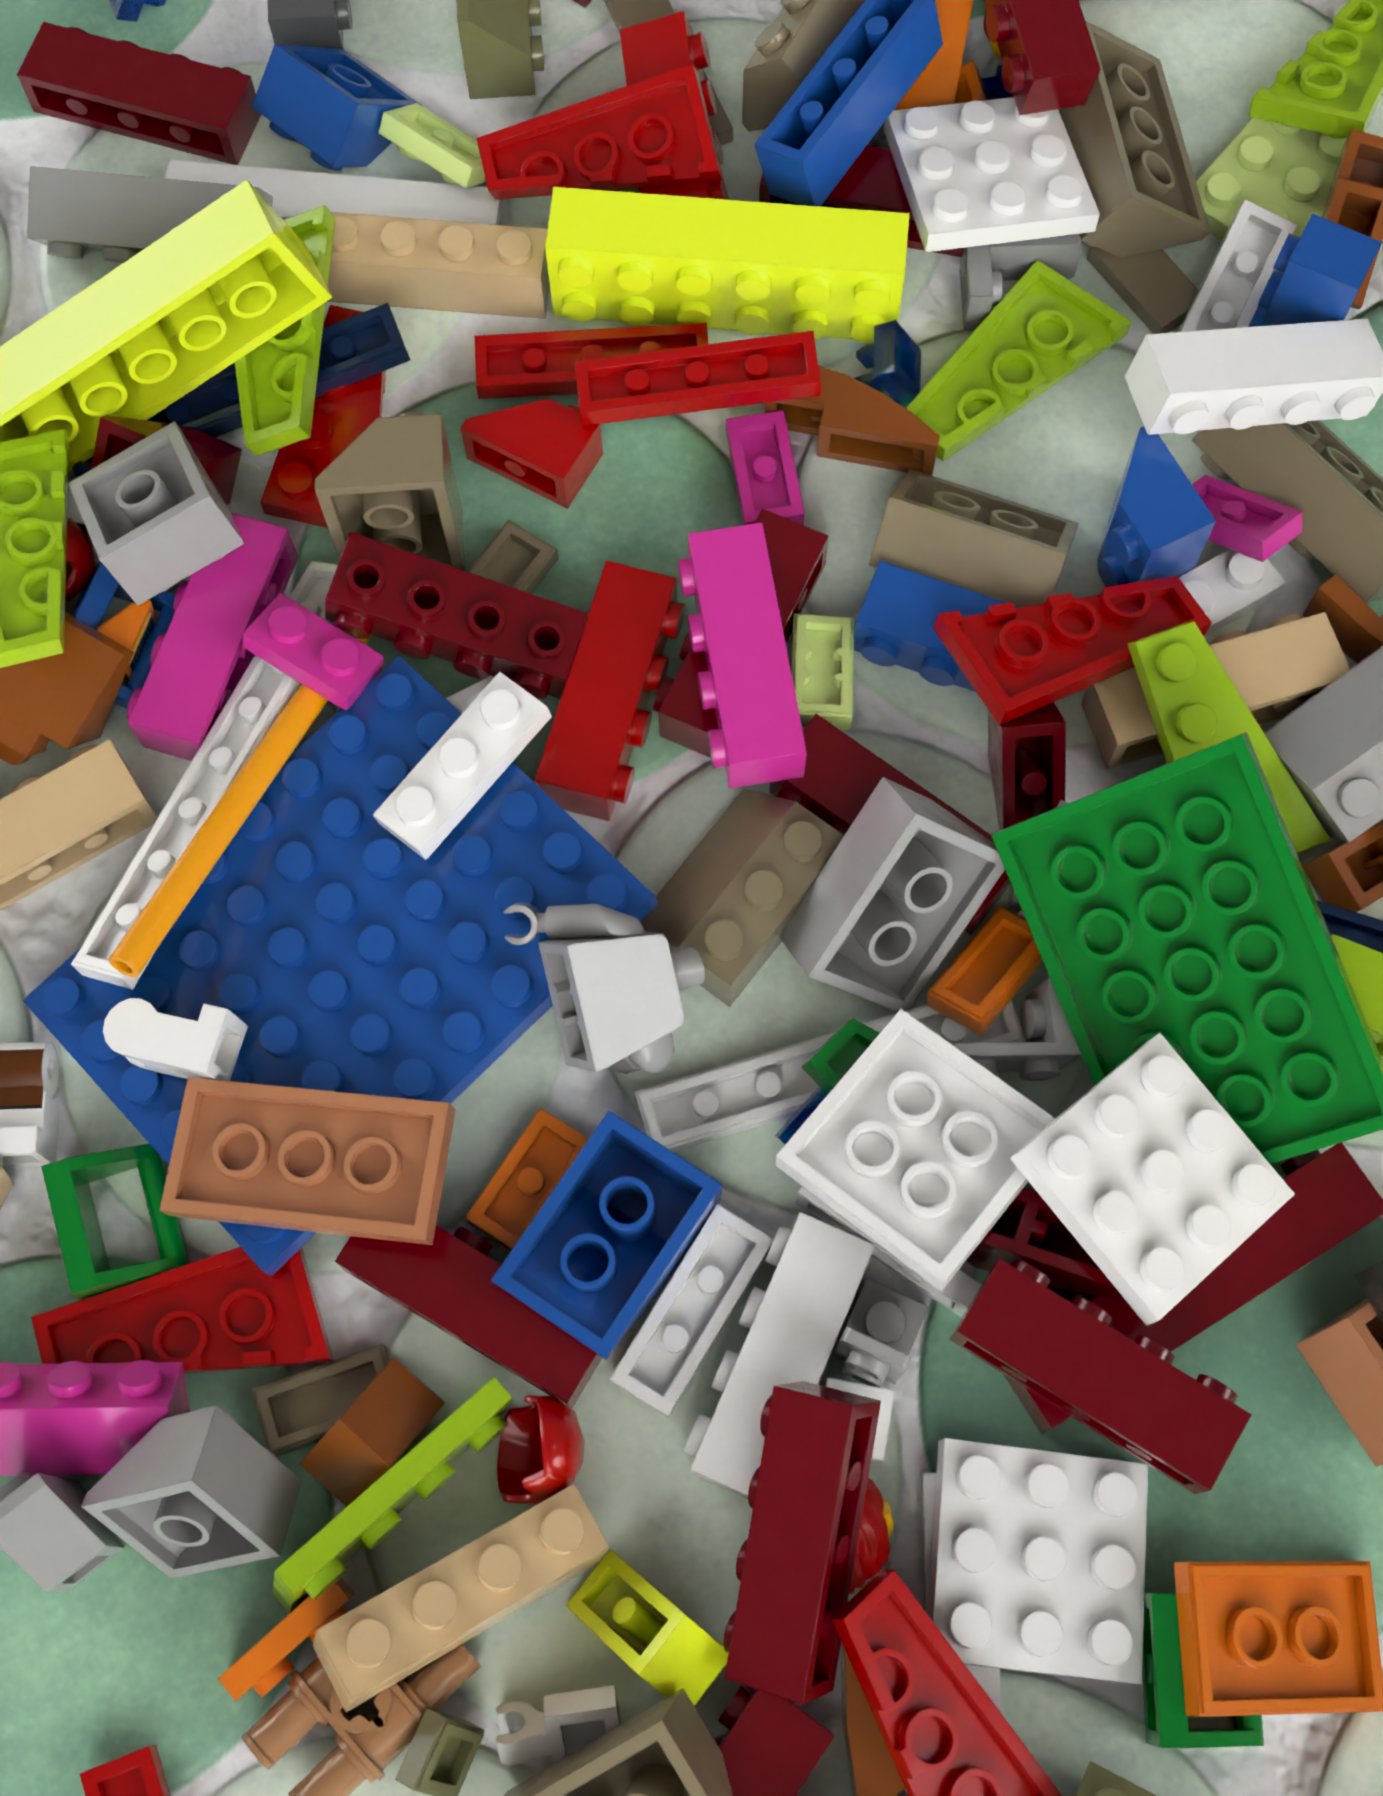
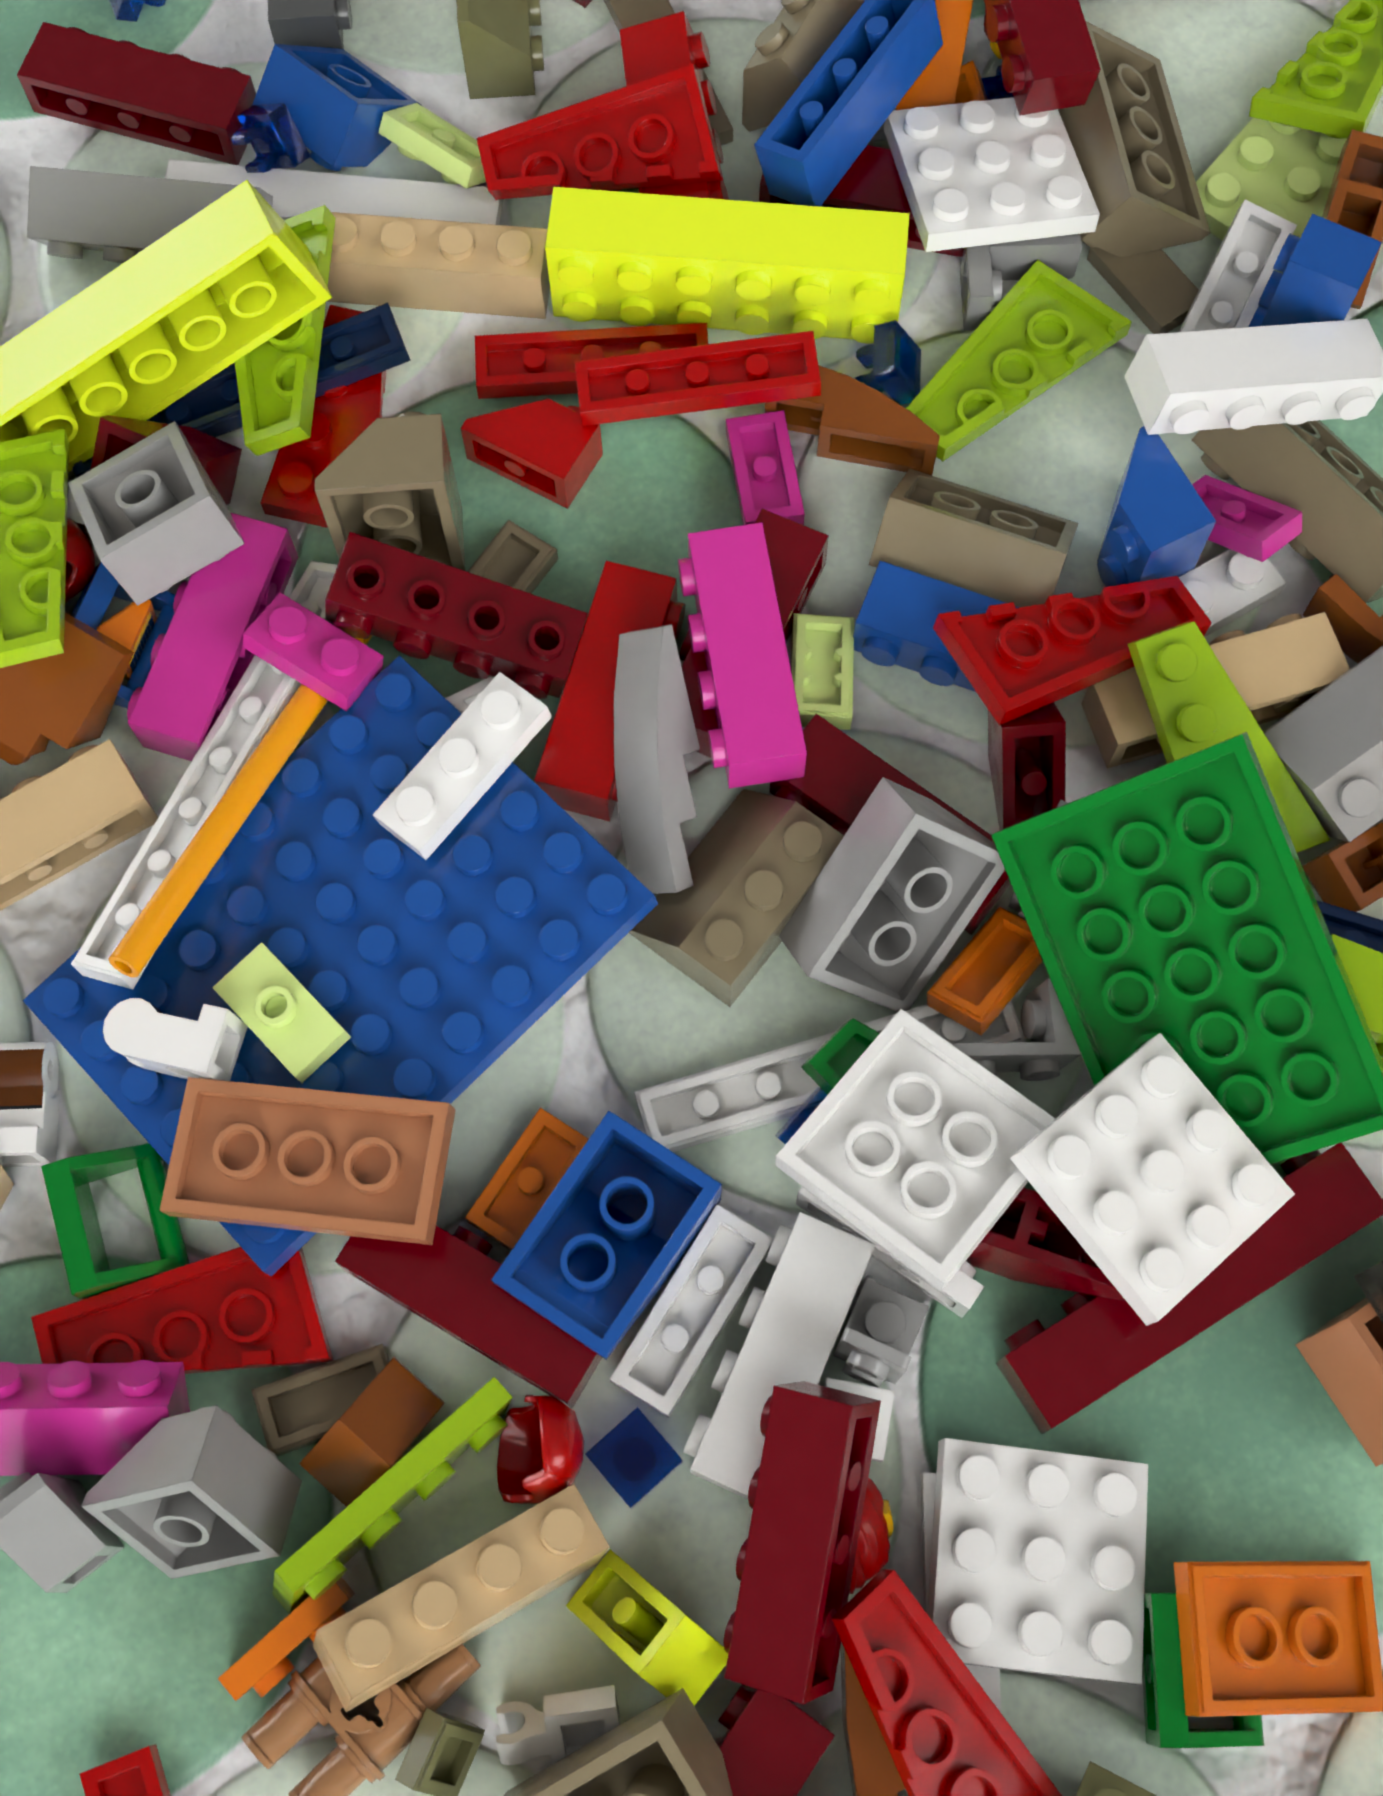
(271, 136): none -> clear blue tile
(281, 1012): none -> yellowish green plate
(611, 985): torso -> none
(634, 1458): none -> clear blue plate
(650, 739): none -> light grey slope
(1101, 1376): dark red brick -> none

